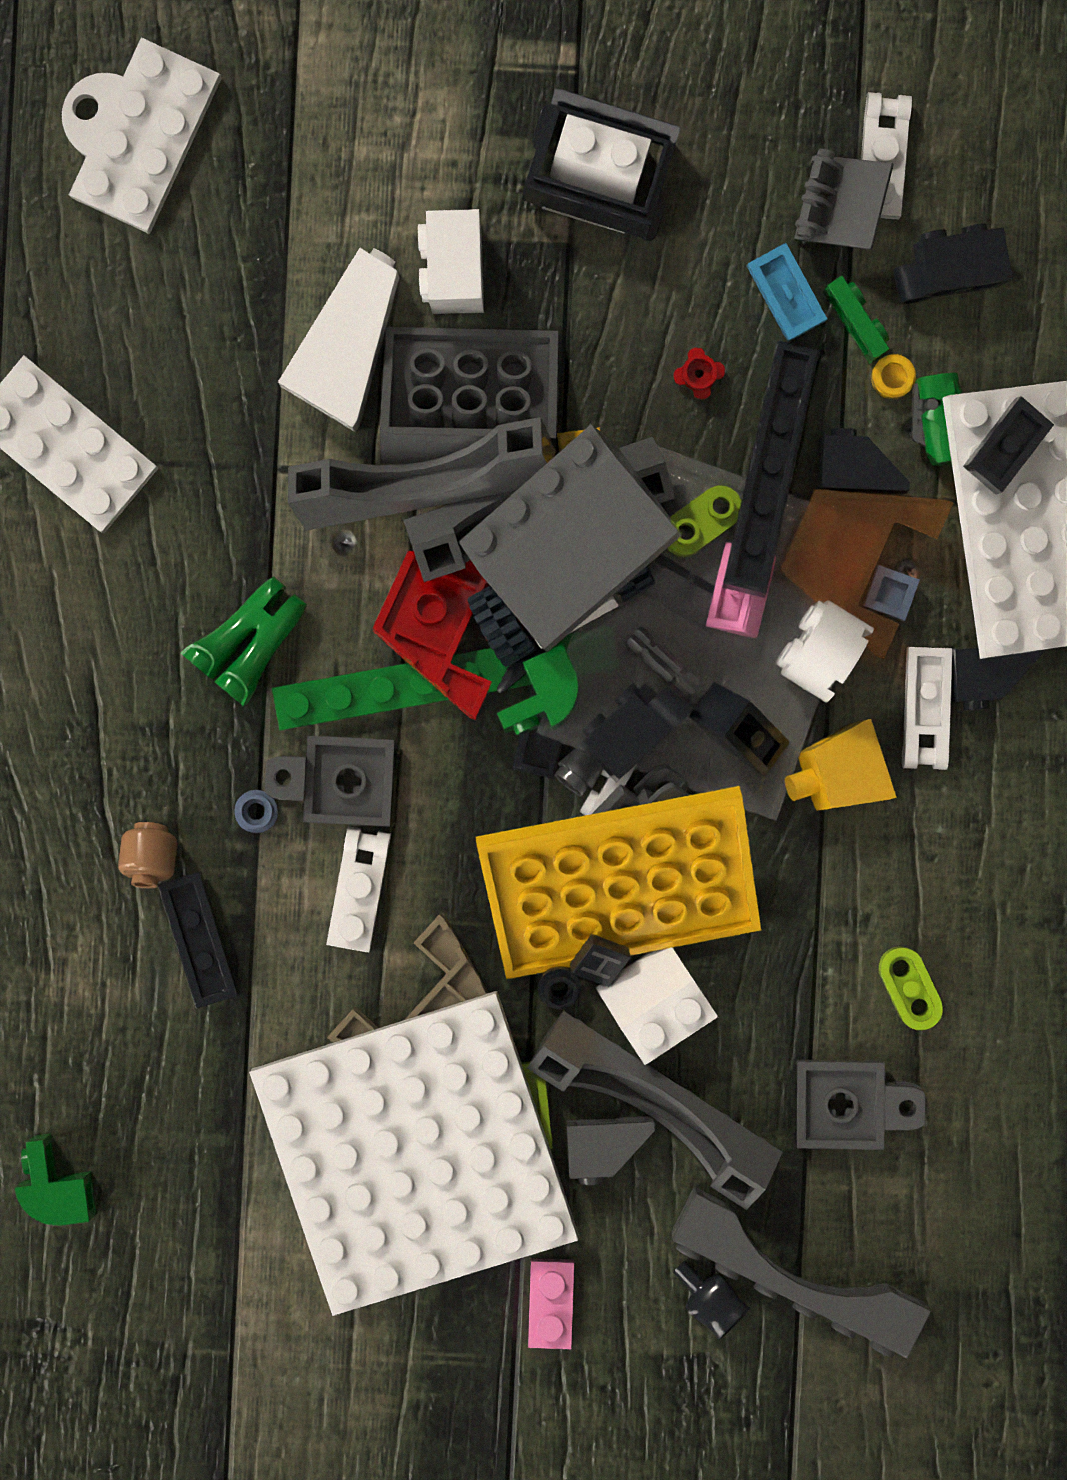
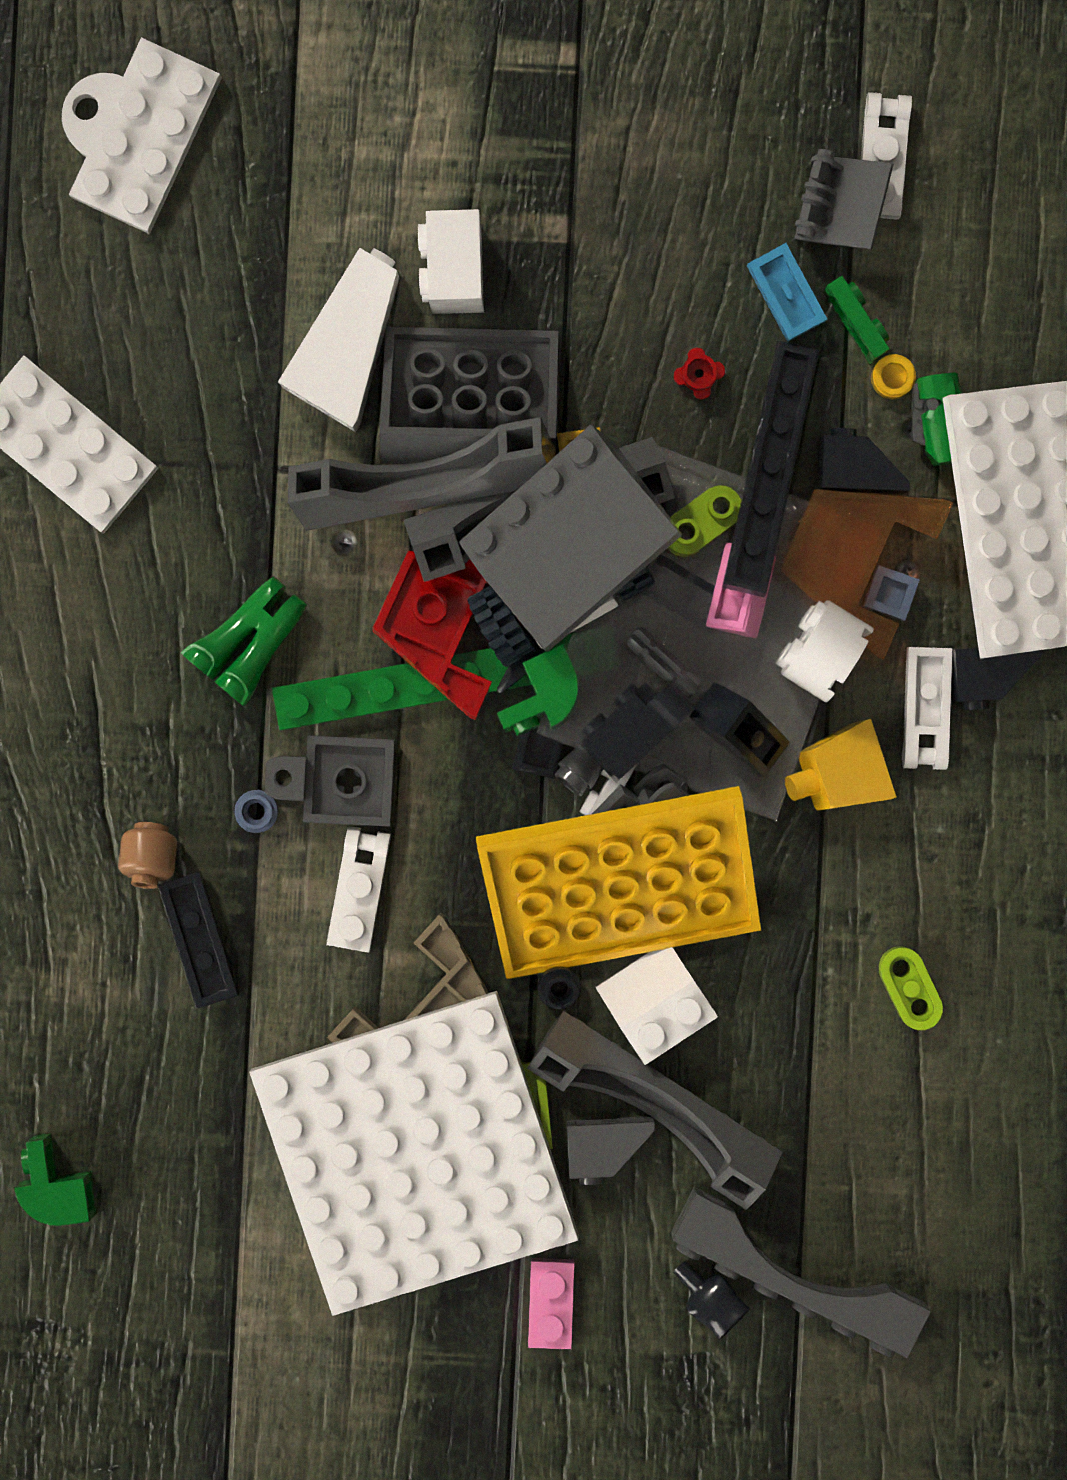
(588, 204): black piece -> none
(599, 160): white slope -> none
(600, 960): black tile -> none
(873, 1107): dark grey plate -> none
(954, 264): black hinge -> none
(1008, 445): black plate -> none

